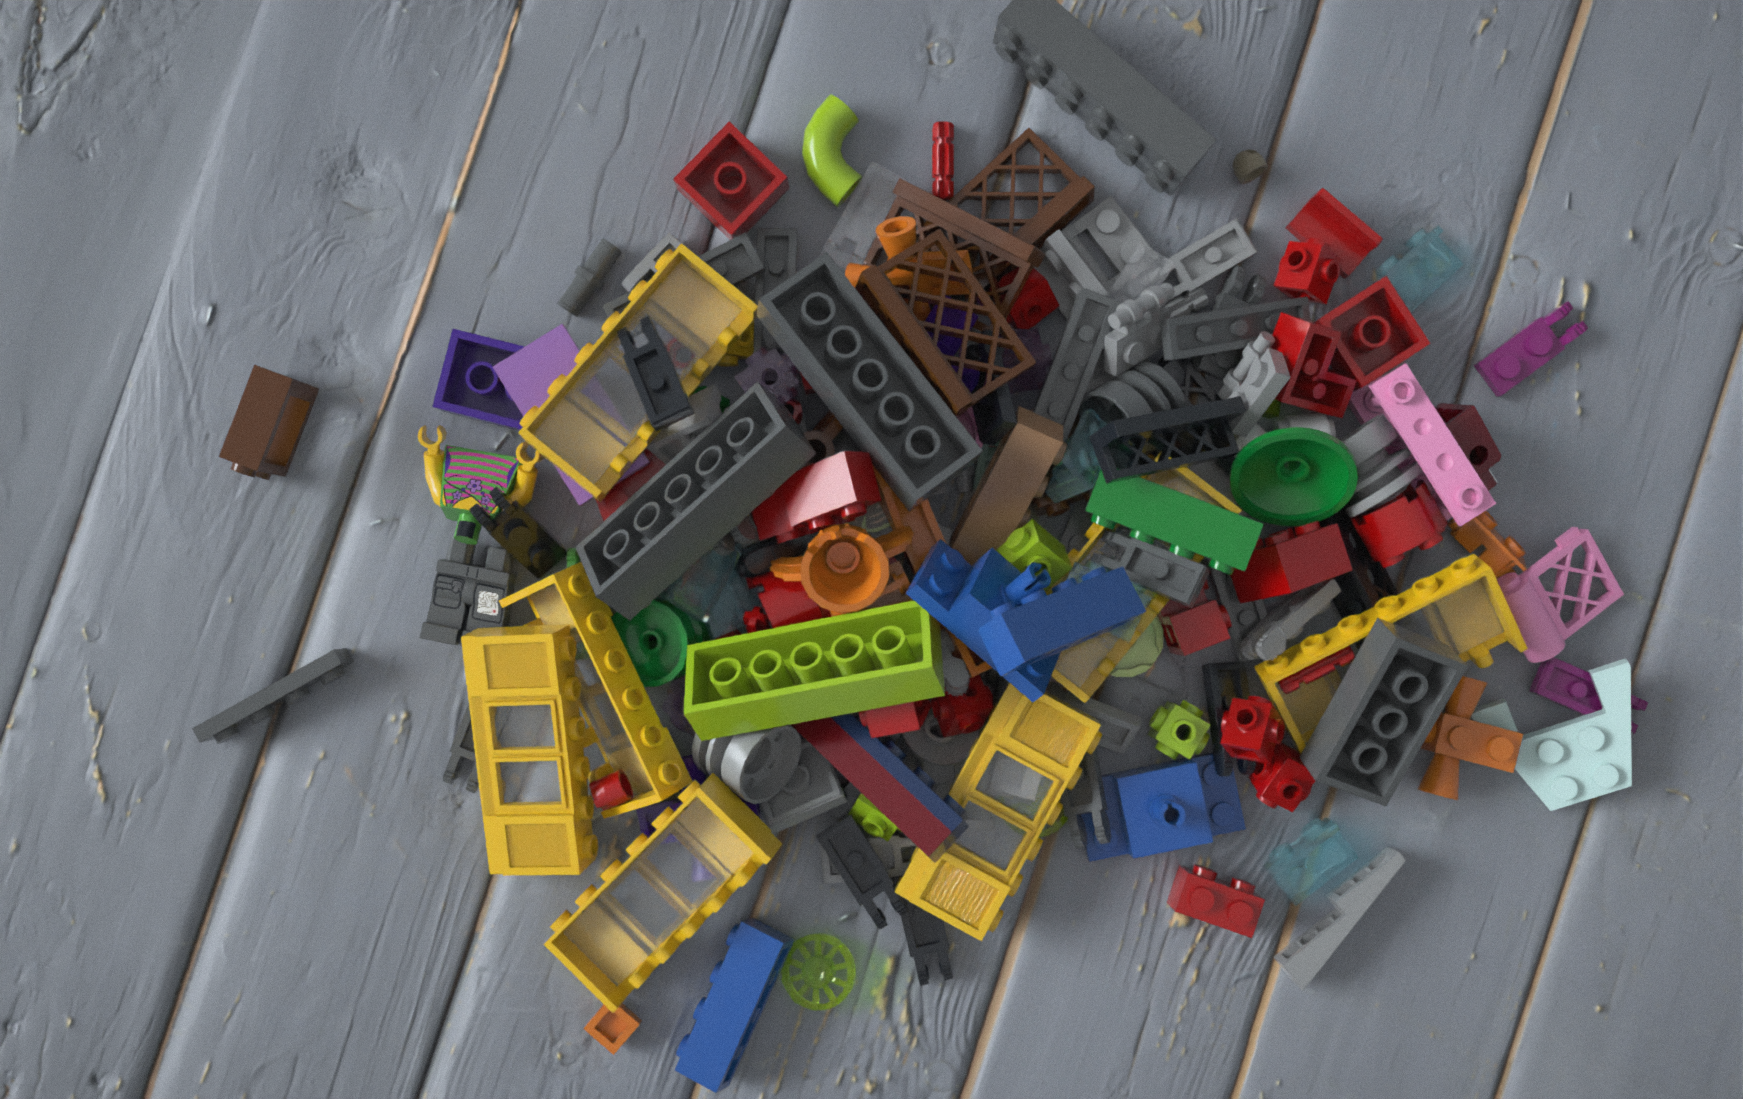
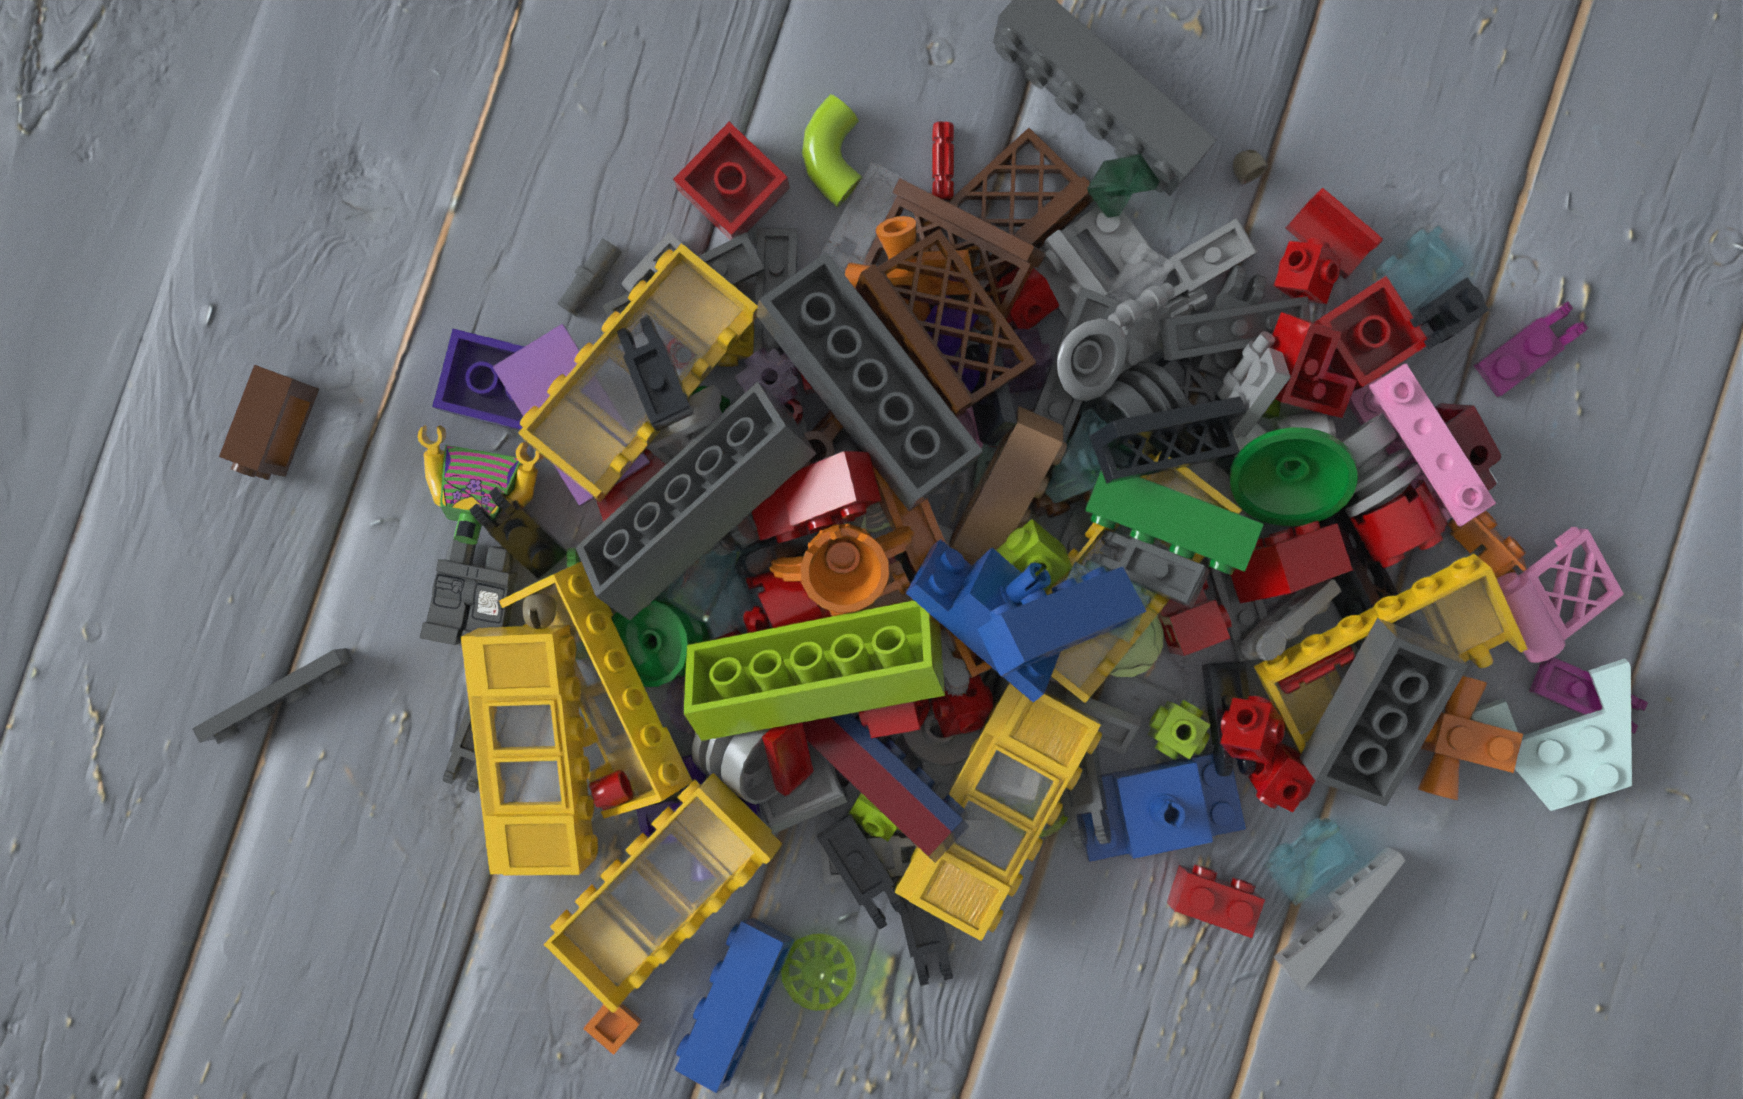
(539, 610): none -> dark tan hinge
(788, 756): none -> red tile
(1091, 358): none -> light grey hat
(1119, 180): none -> clear green panel
(1451, 312): none -> black hinge

